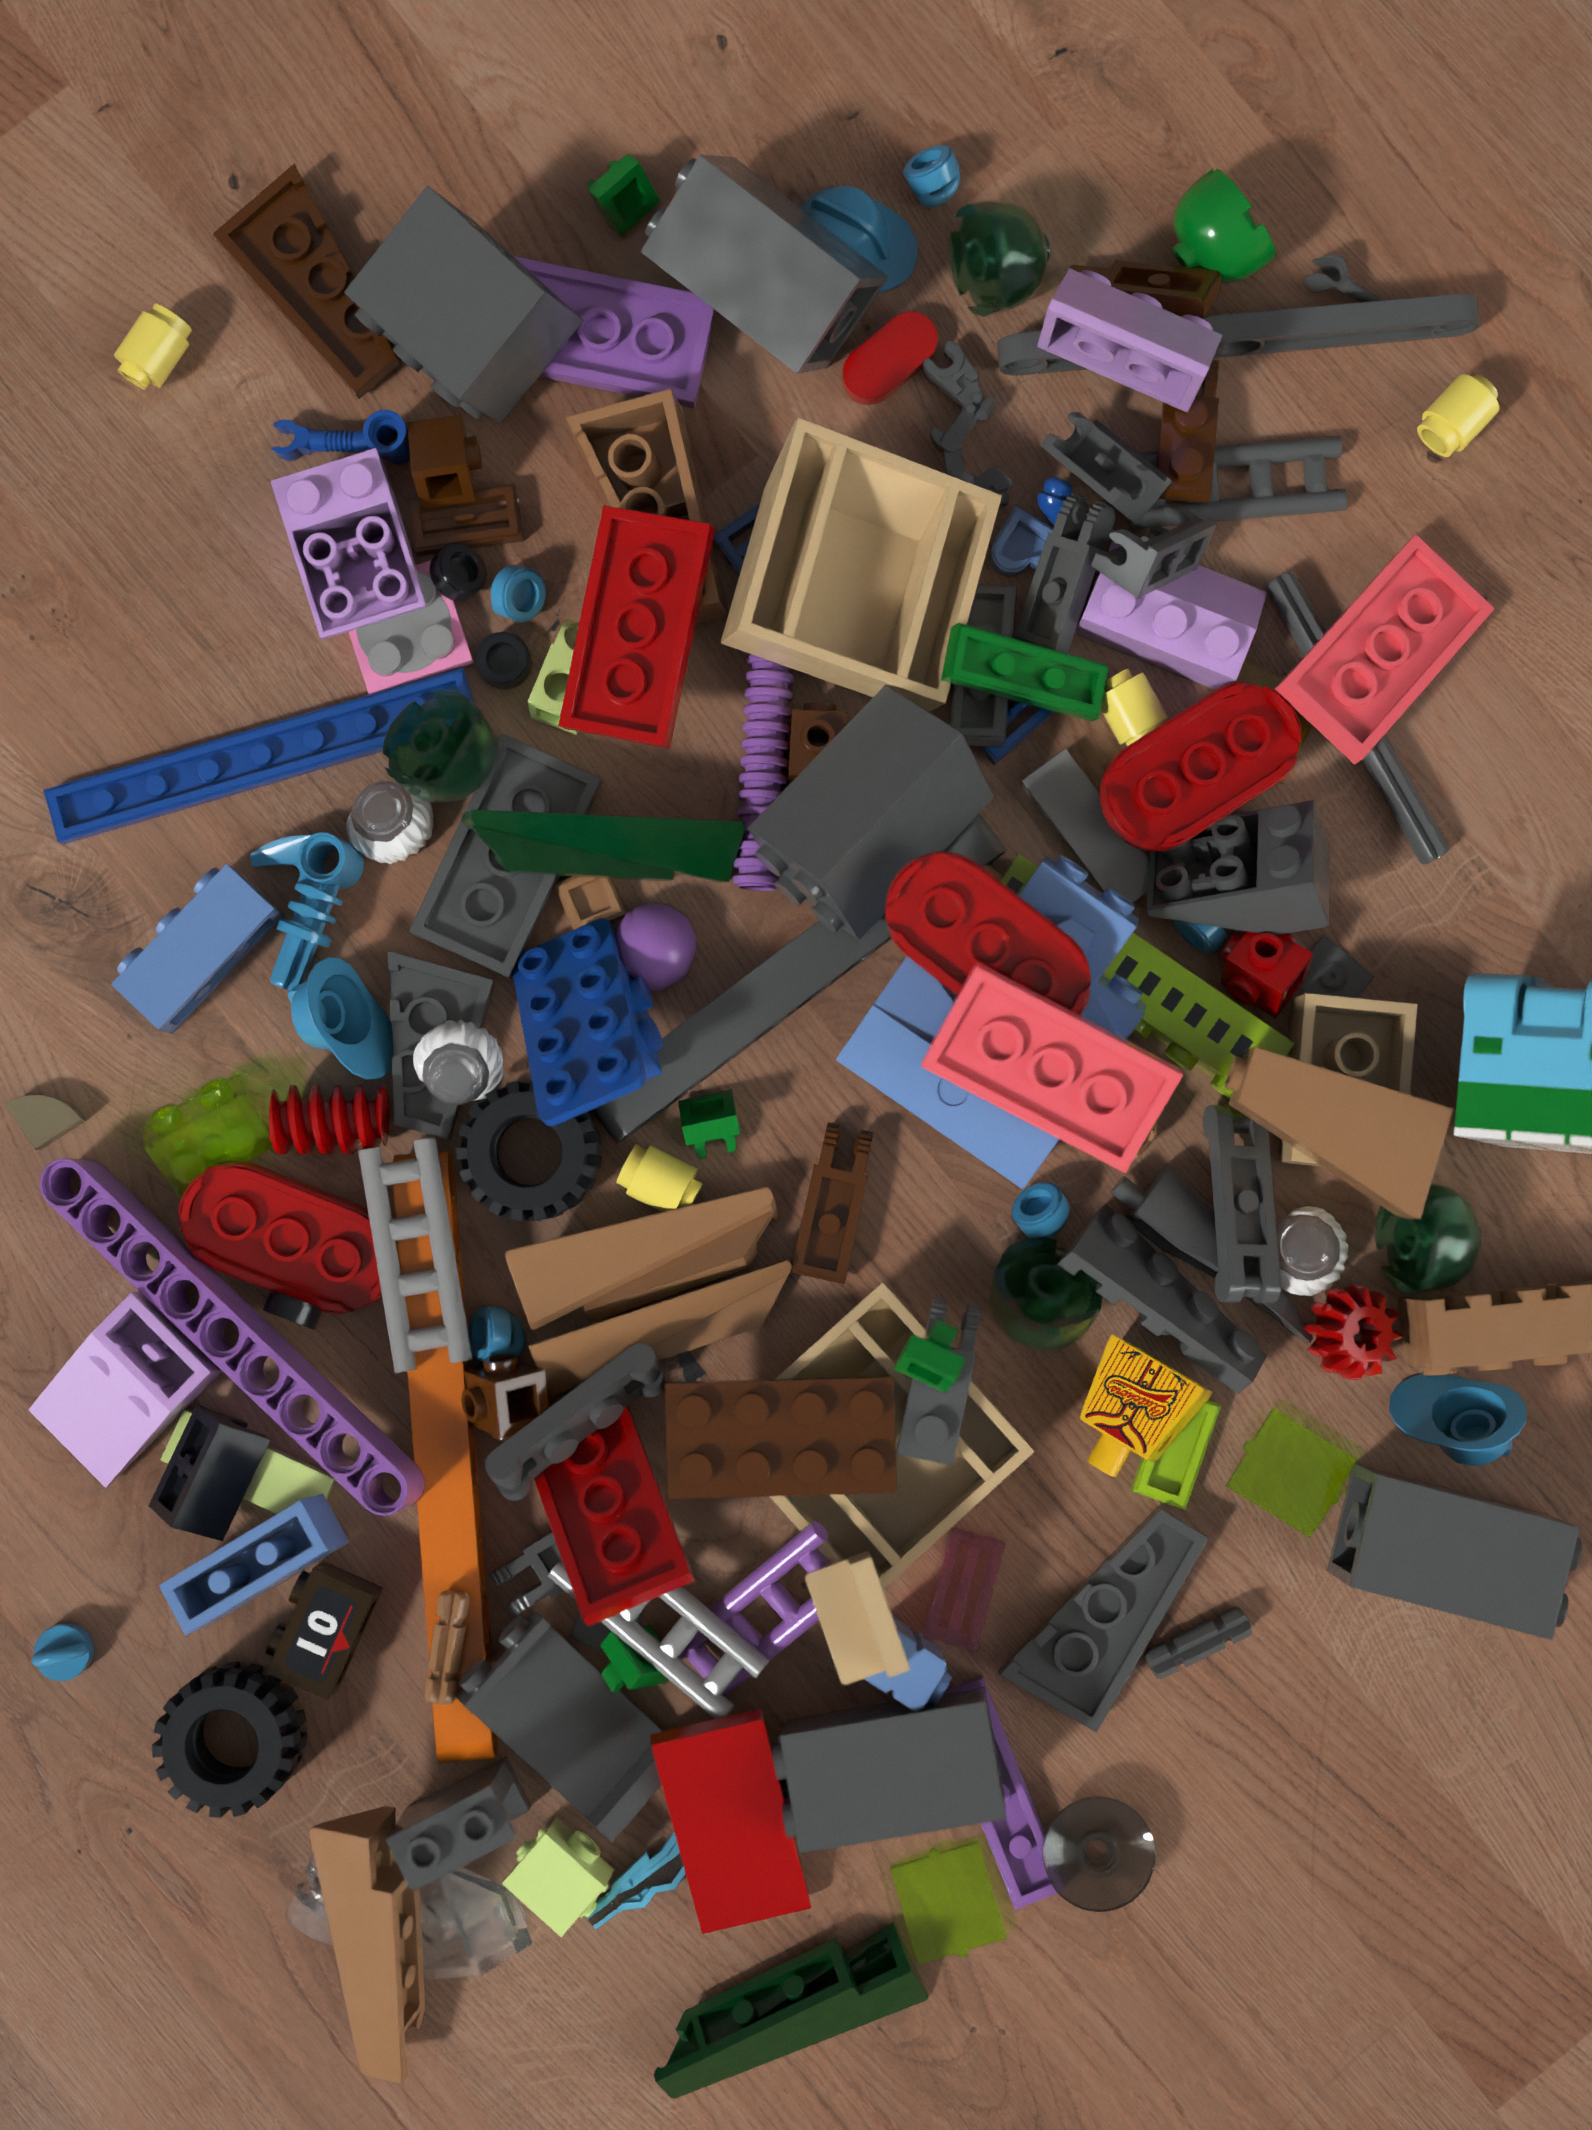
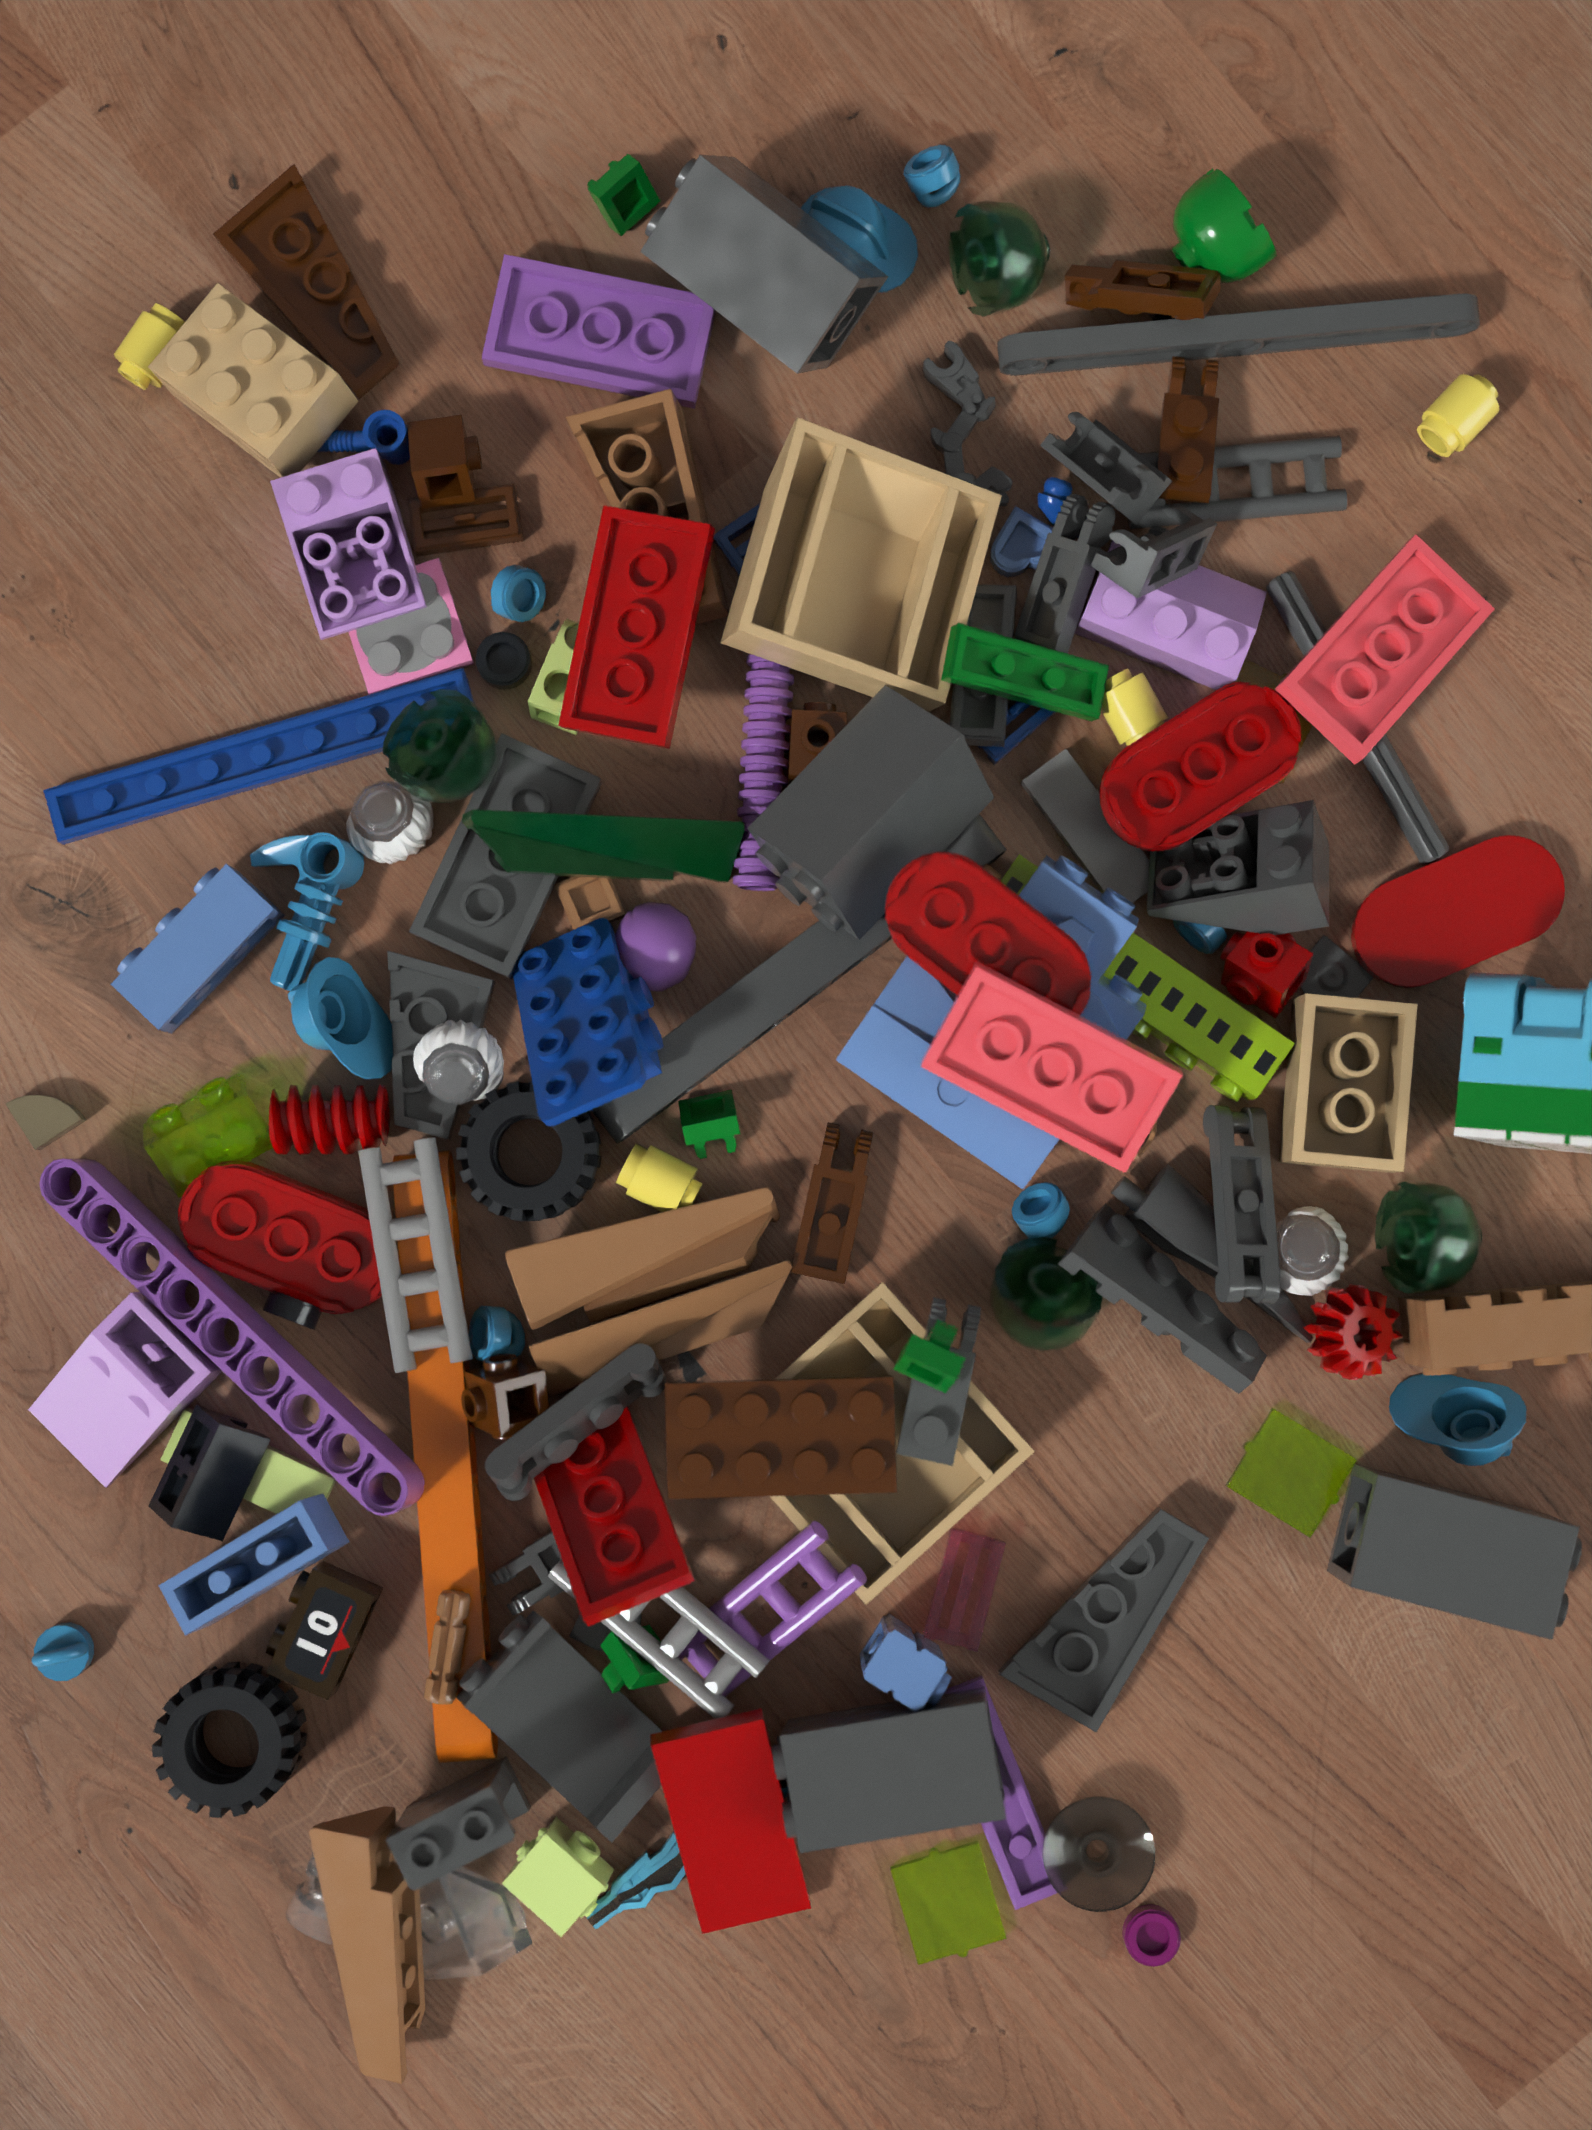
(253, 383): none -> tan brick
(458, 572): black tile -> none
(461, 308): dark grey container -> none
(791, 2010): dark green wedge -> none
(856, 1619): tan panel -> none
(889, 358): red tile -> none
(1129, 338): lavender slope -> none
(1137, 1405): yellow torso -> none
(1151, 1935): none -> magenta tile
(1175, 1472): lime tile -> none
(1198, 1642): dark grey axle -> none
(1336, 276): dark grey hand -> none
(1353, 1128): medium nougat slope -> none
(1458, 911): none -> red tile

